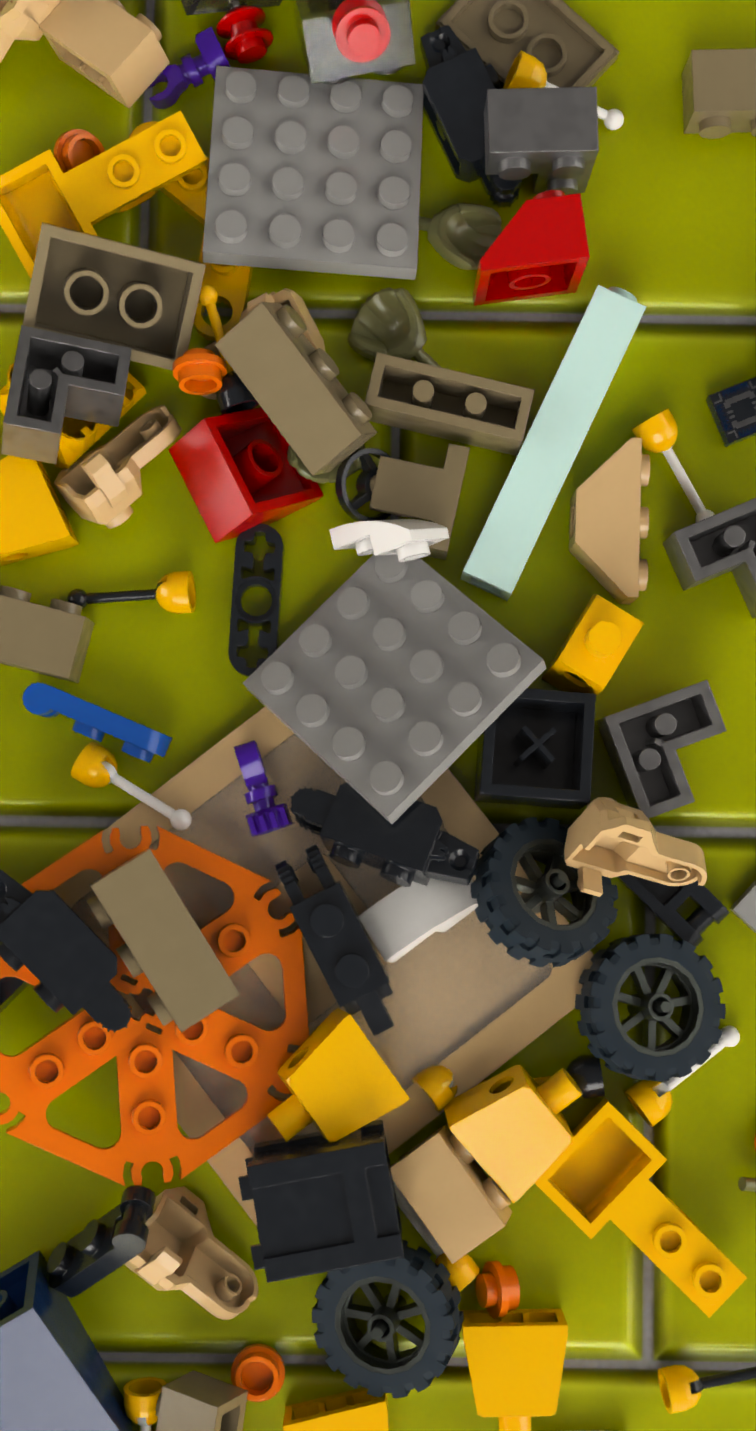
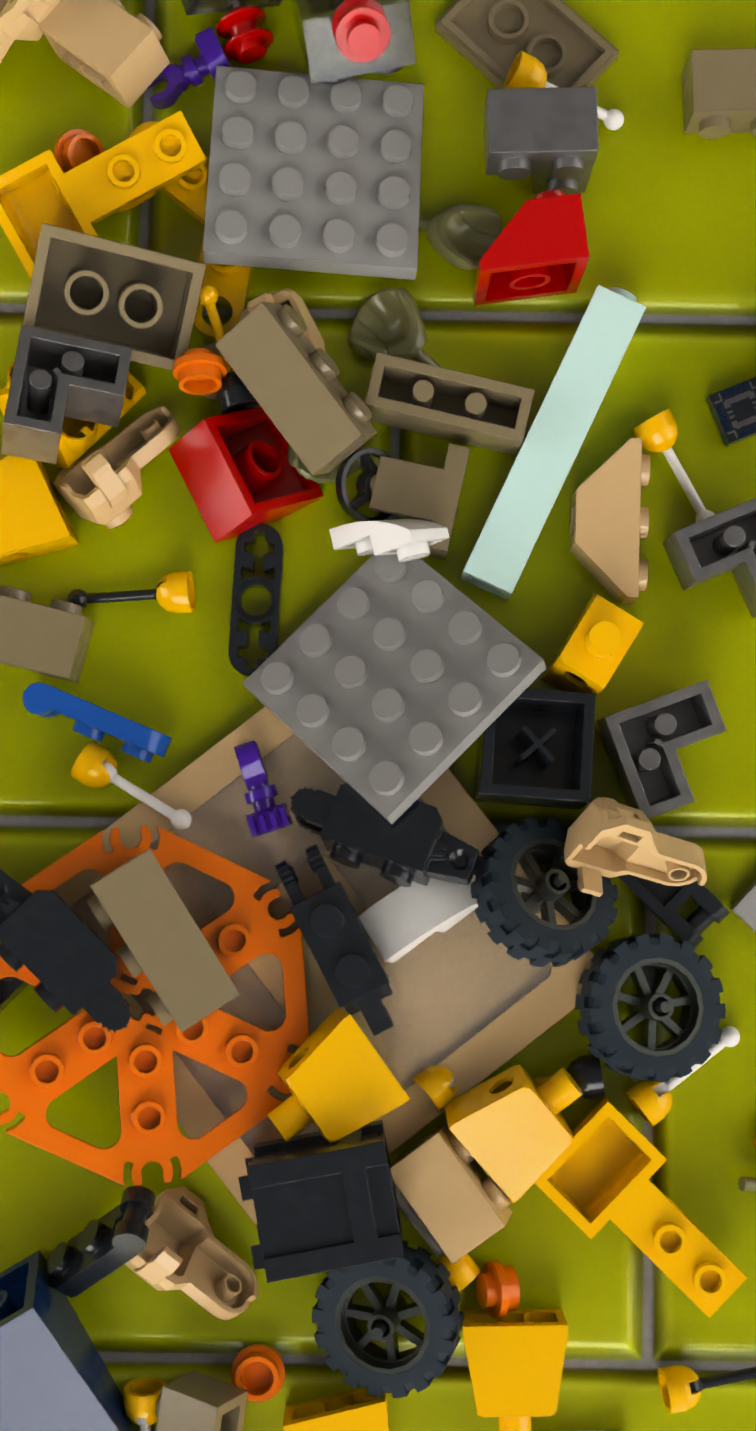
(455, 107): black hinge -> none

